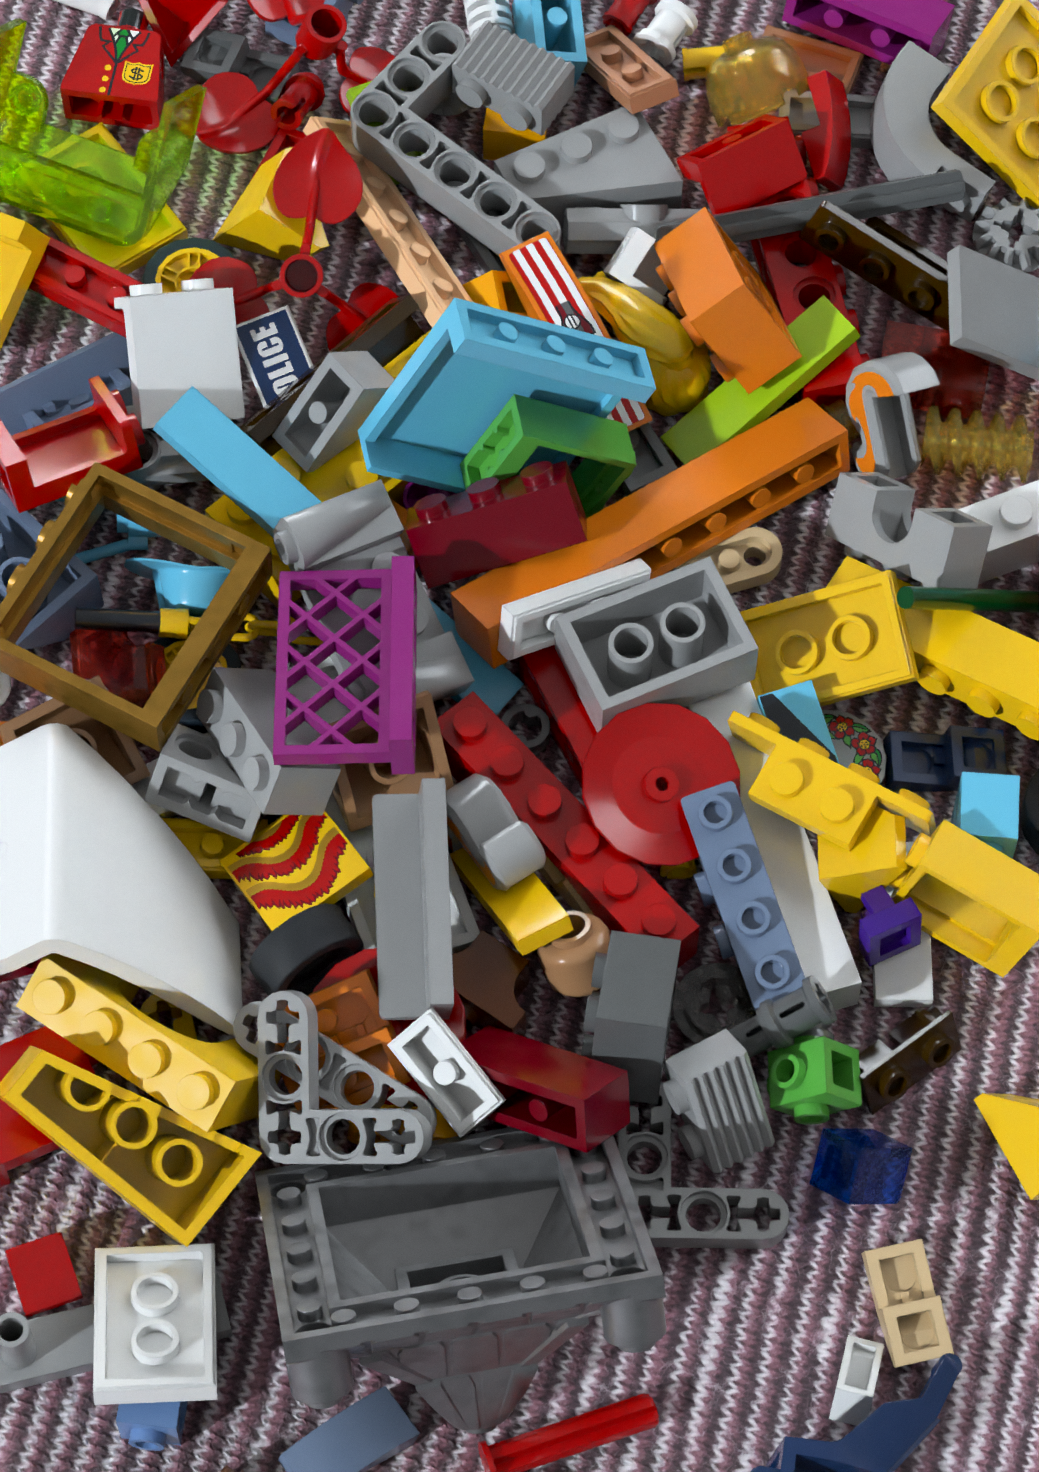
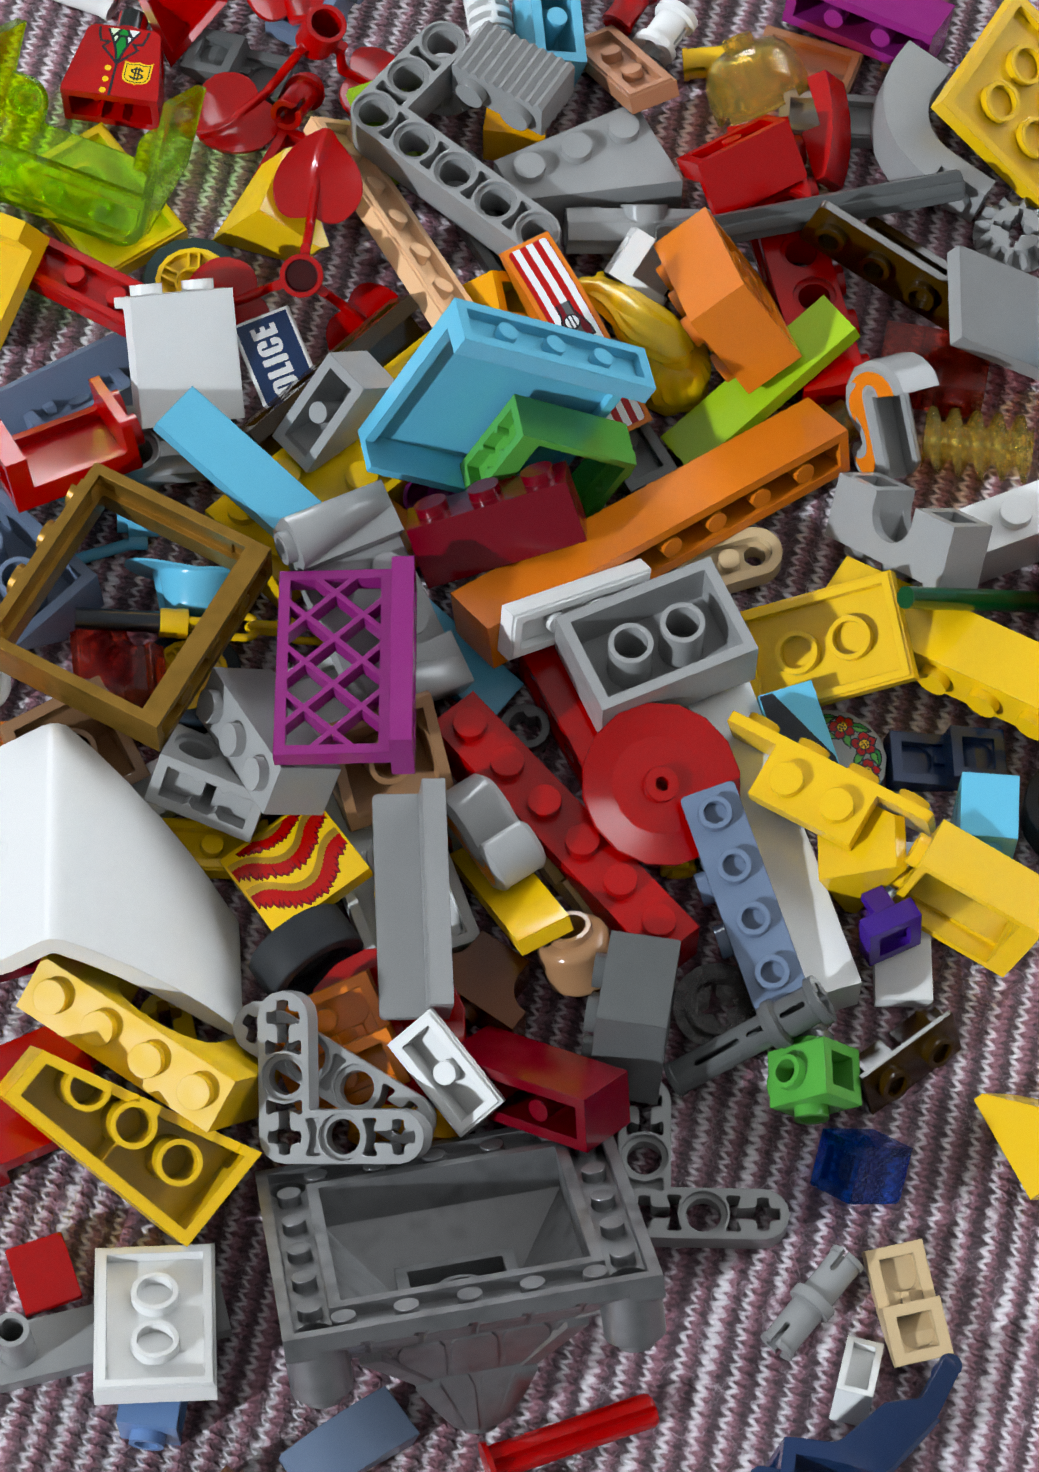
(717, 1101): light grey brick -> none
(812, 1302): none -> light grey pin

